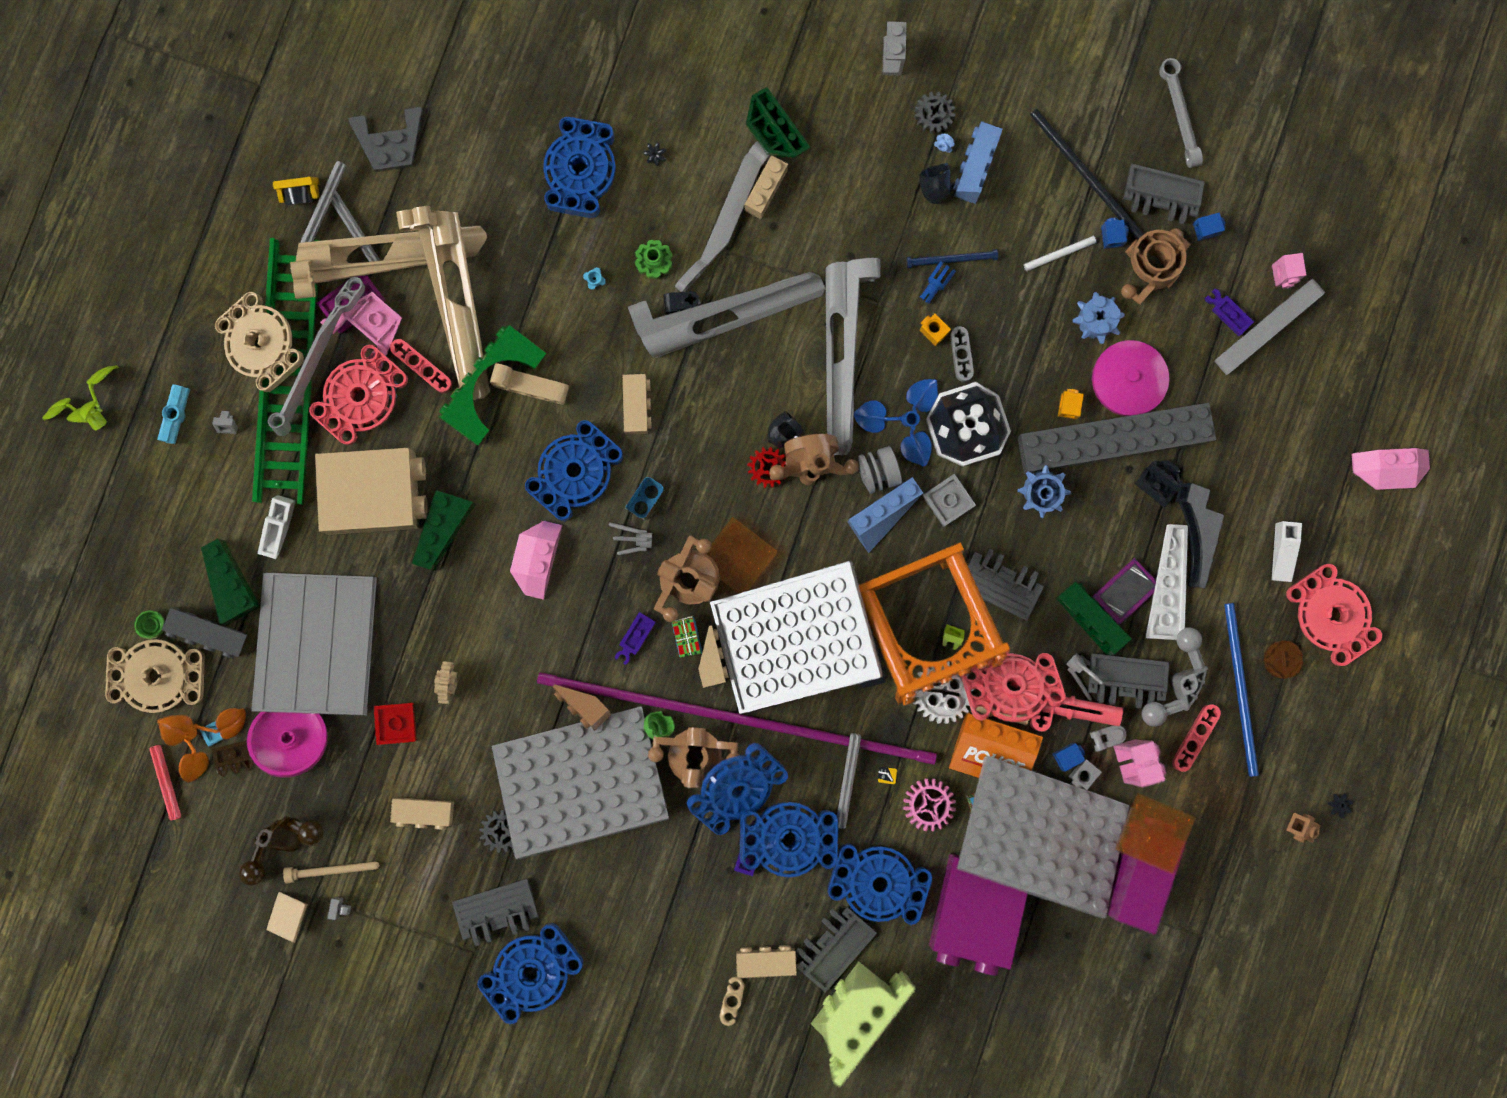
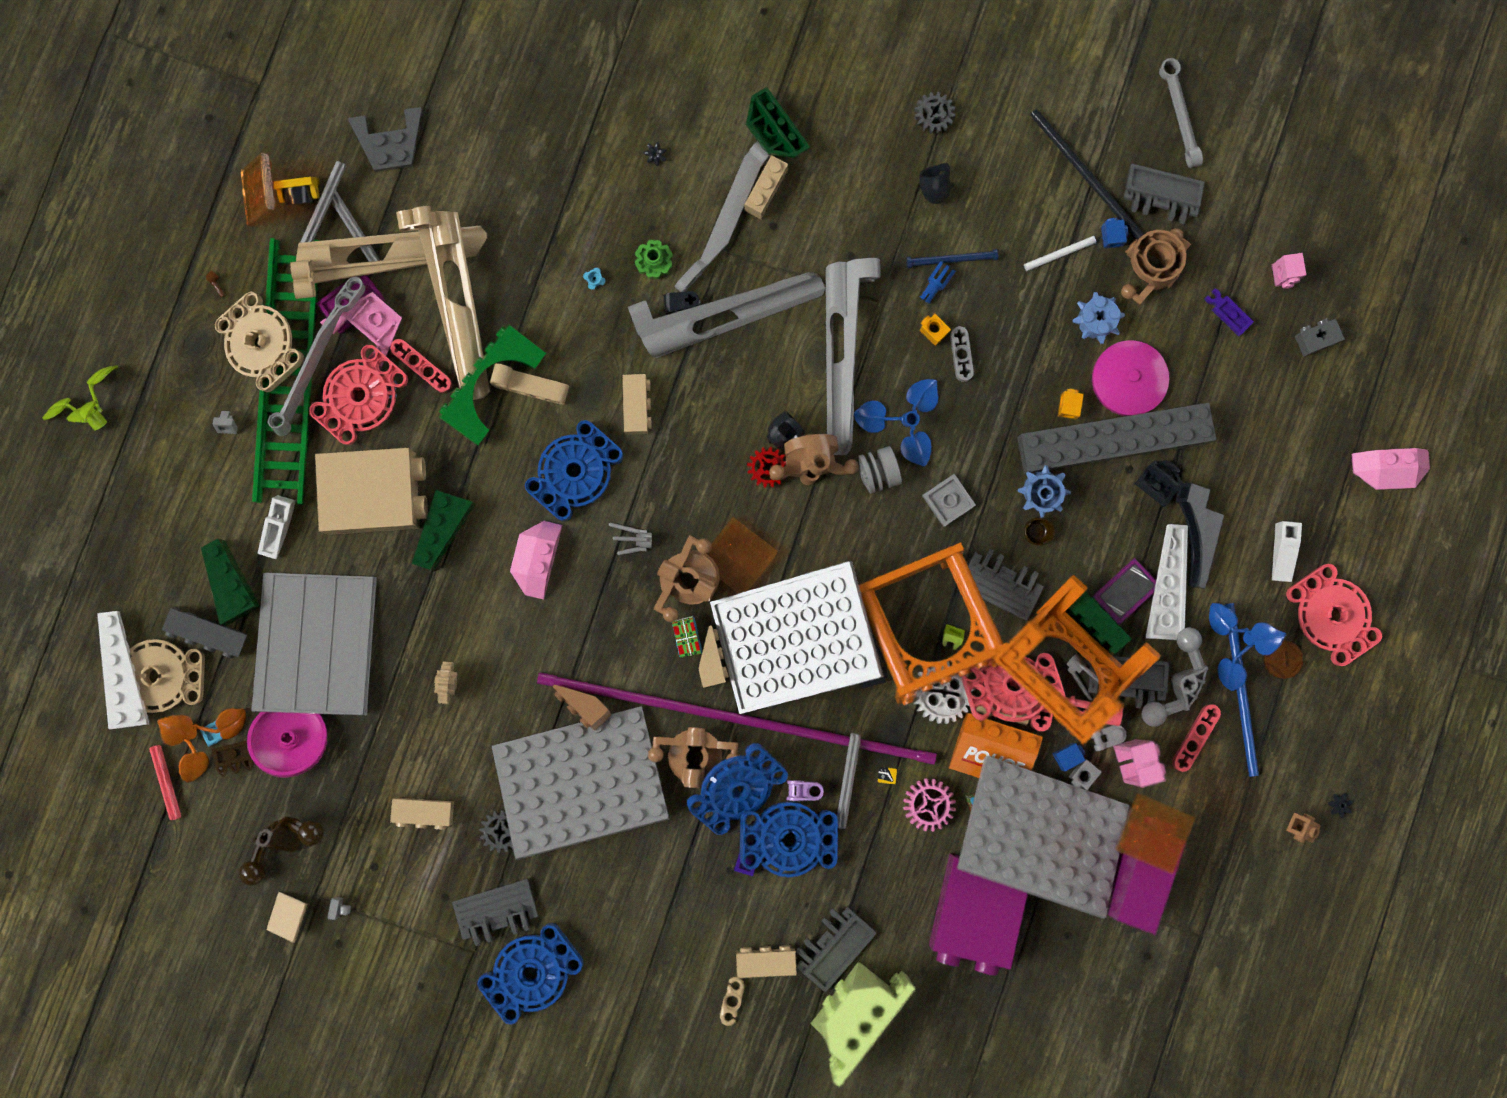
(120, 684): none -> white wing
(149, 624): bright green hair -> none
(177, 401): medium azure piece -> none
(212, 277): none -> reddish brown hand
(258, 189): none -> clear orange plate
(291, 874): tan piece -> none
(395, 723): red plate -> none
(573, 149): blue piece -> none
(635, 636): dark purple plate -> none
(650, 502): dark azure piece -> none
(658, 725): bright green hair -> none
(802, 790): none -> lavender piece
(878, 518): medium blue wedge -> none
(888, 900): blue piece -> none
(894, 48): light grey panel -> none
(944, 142): light blue plate -> none
(957, 441): black piece -> none
(978, 162): medium blue wedge -> none
(1039, 531): none -> dark brown hair
(1107, 668): none -> orange arch
(1209, 226): blue brick -> none
(1262, 635): none -> blue plant
(1269, 326): light grey beam -> none
(1329, 332): none -> dark grey brick

